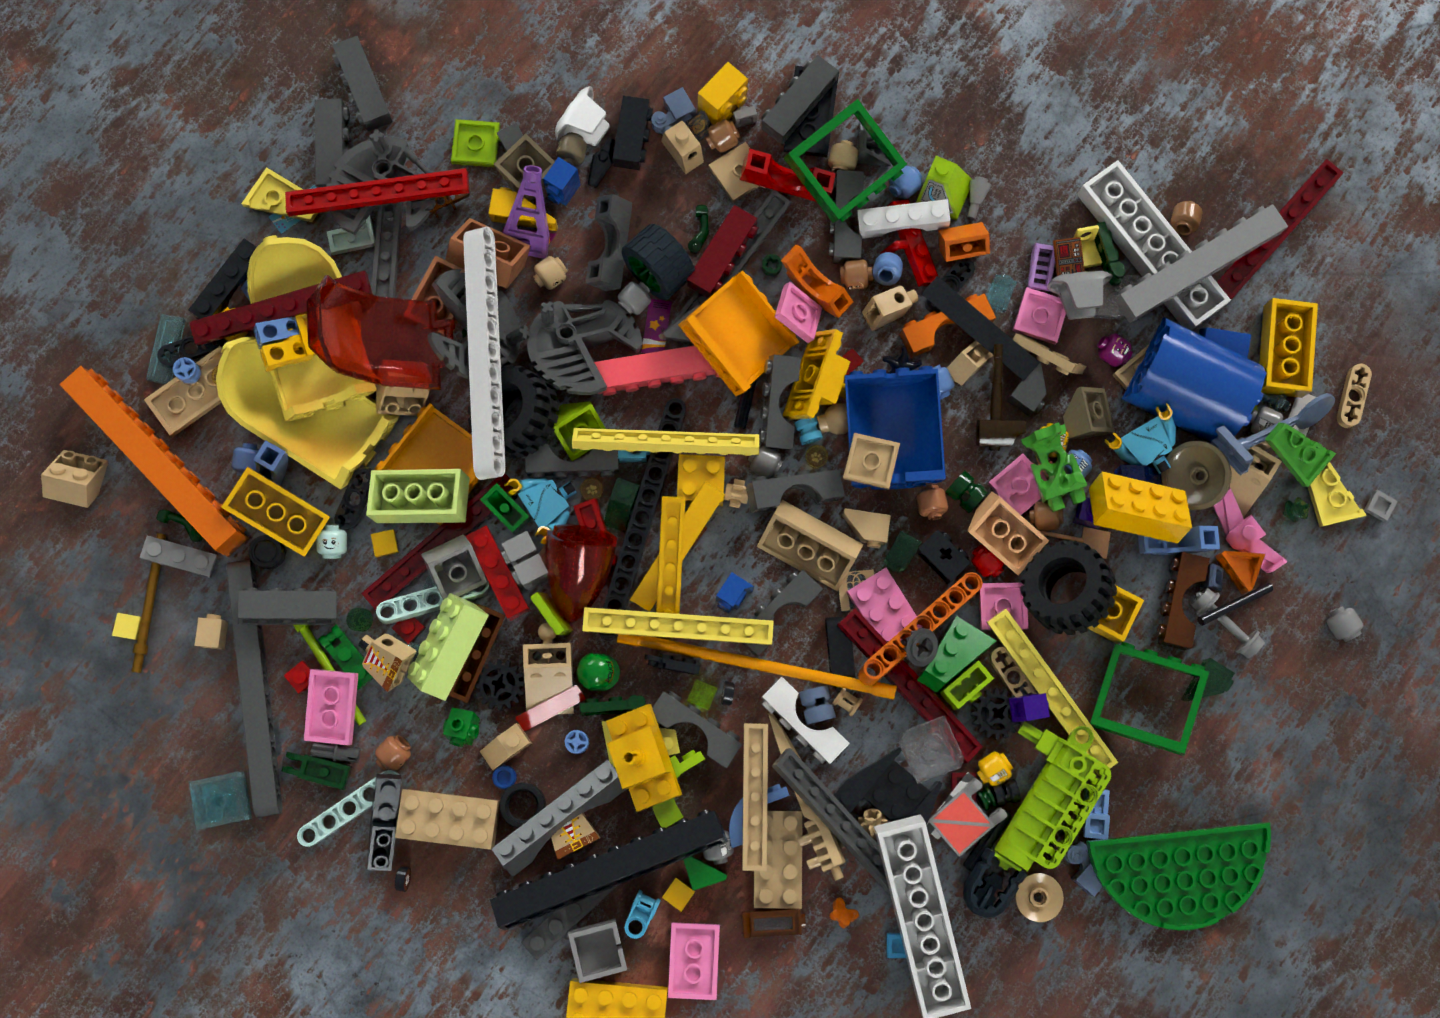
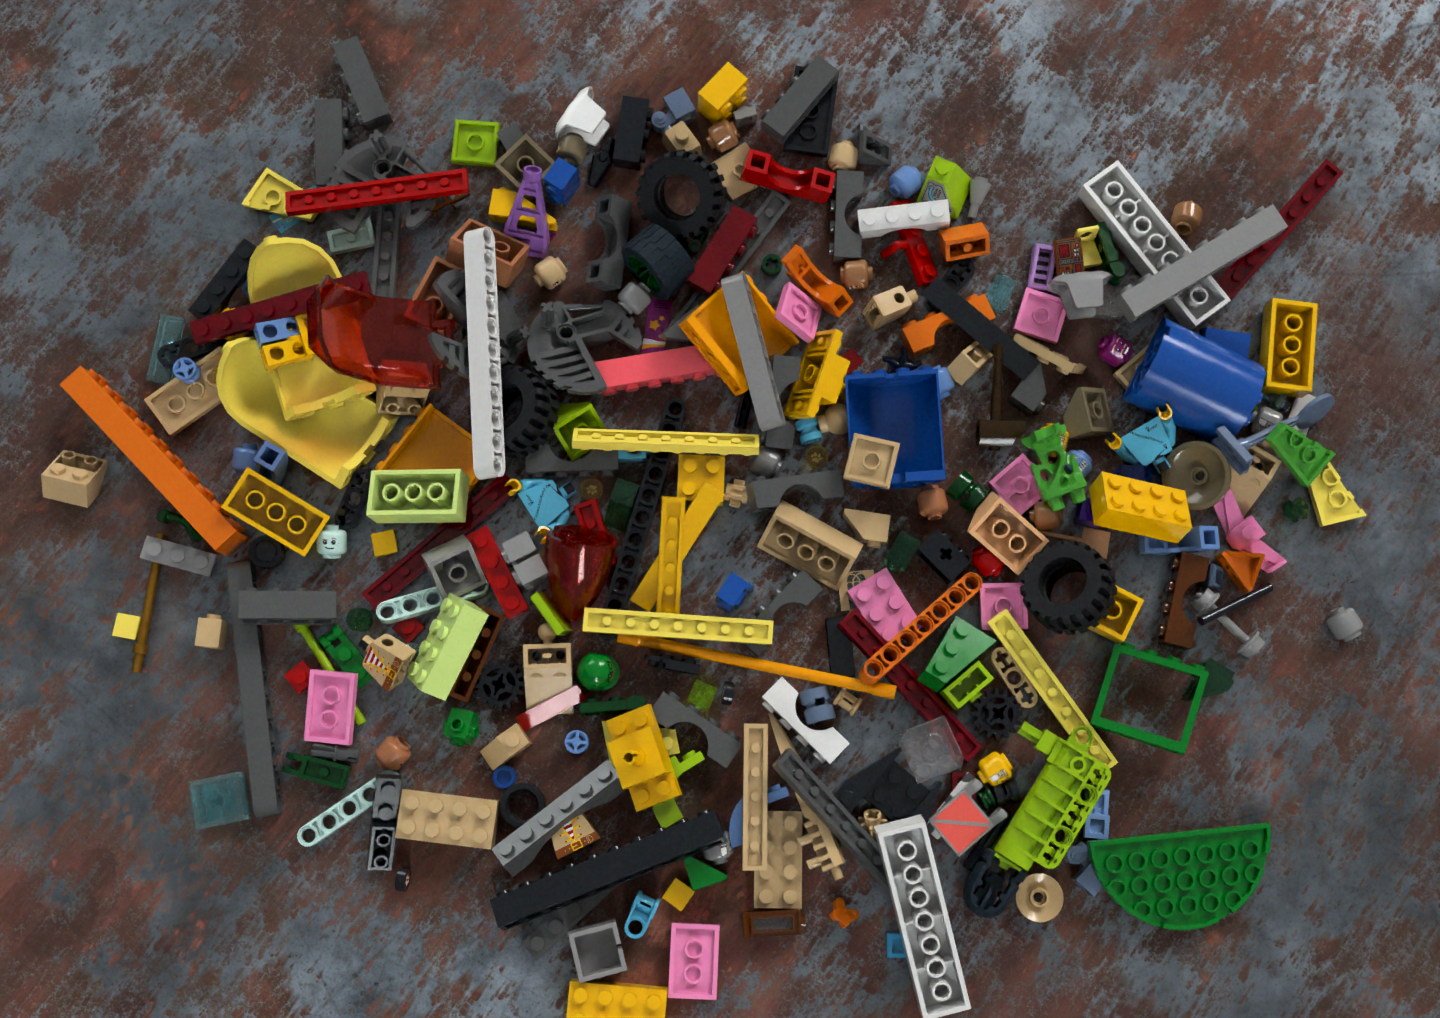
(505, 509): green slope -> none
(699, 125): clear tile -> none
(708, 184): none -> black tyre
(753, 352): none -> light grey beam
(813, 186): green window -> none
(887, 268): medium blue head -> none
(929, 643): dark grey gear -> none
(1029, 707): dark purple brick -> none
(1362, 389): tan beam -> none
(1380, 505): light grey plate -> none

